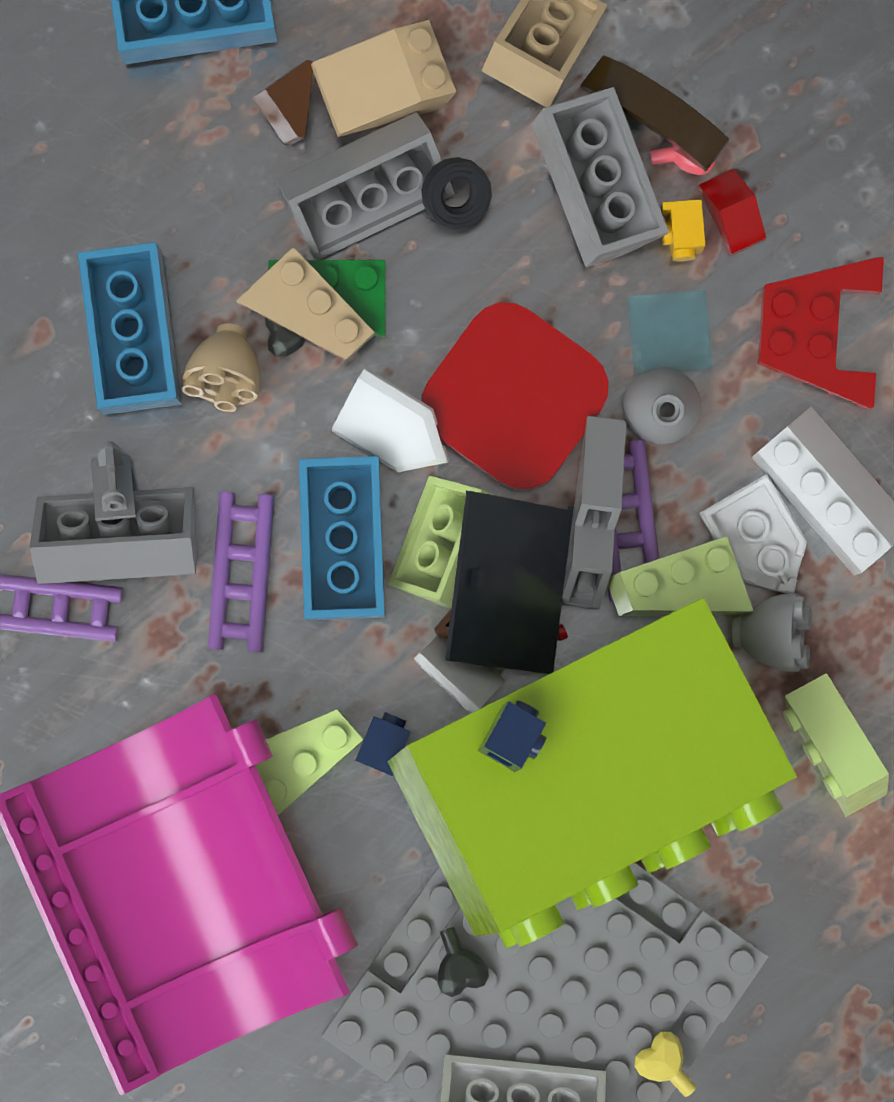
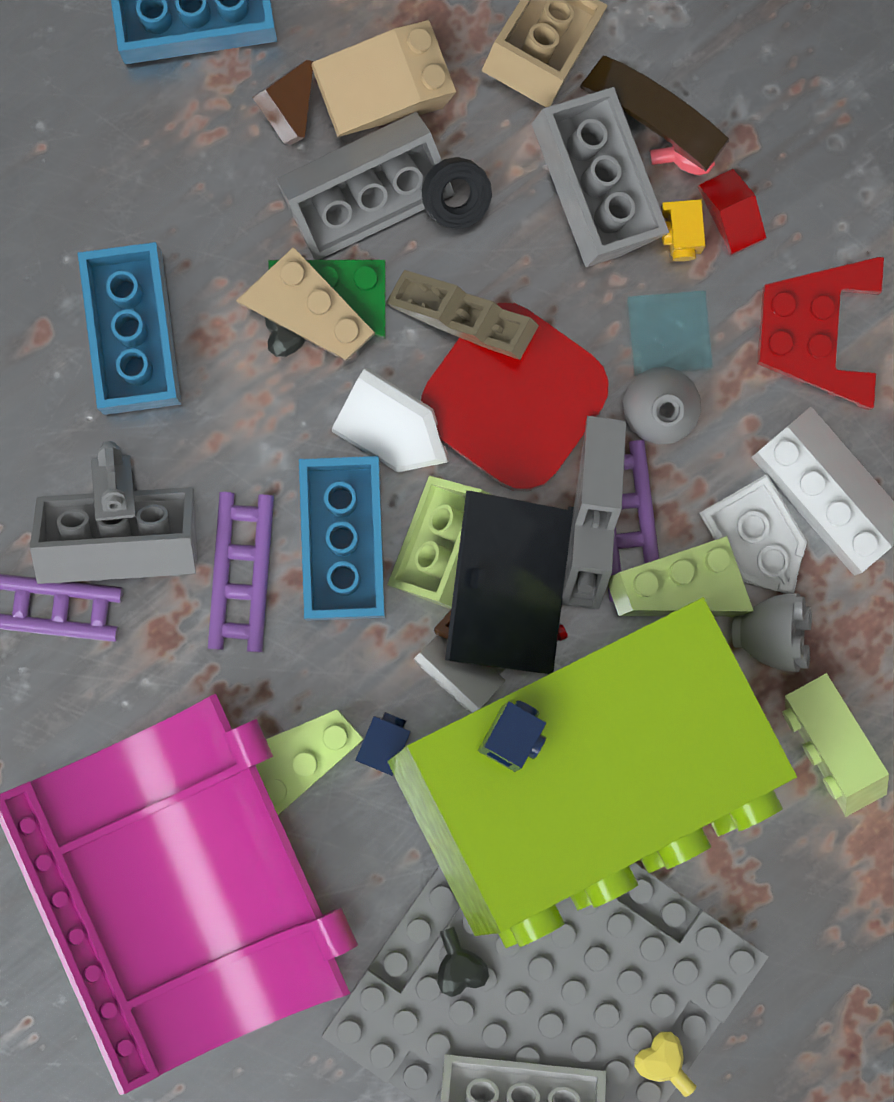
(223, 369): tan piece -> none
(462, 314): none -> dark tan slope

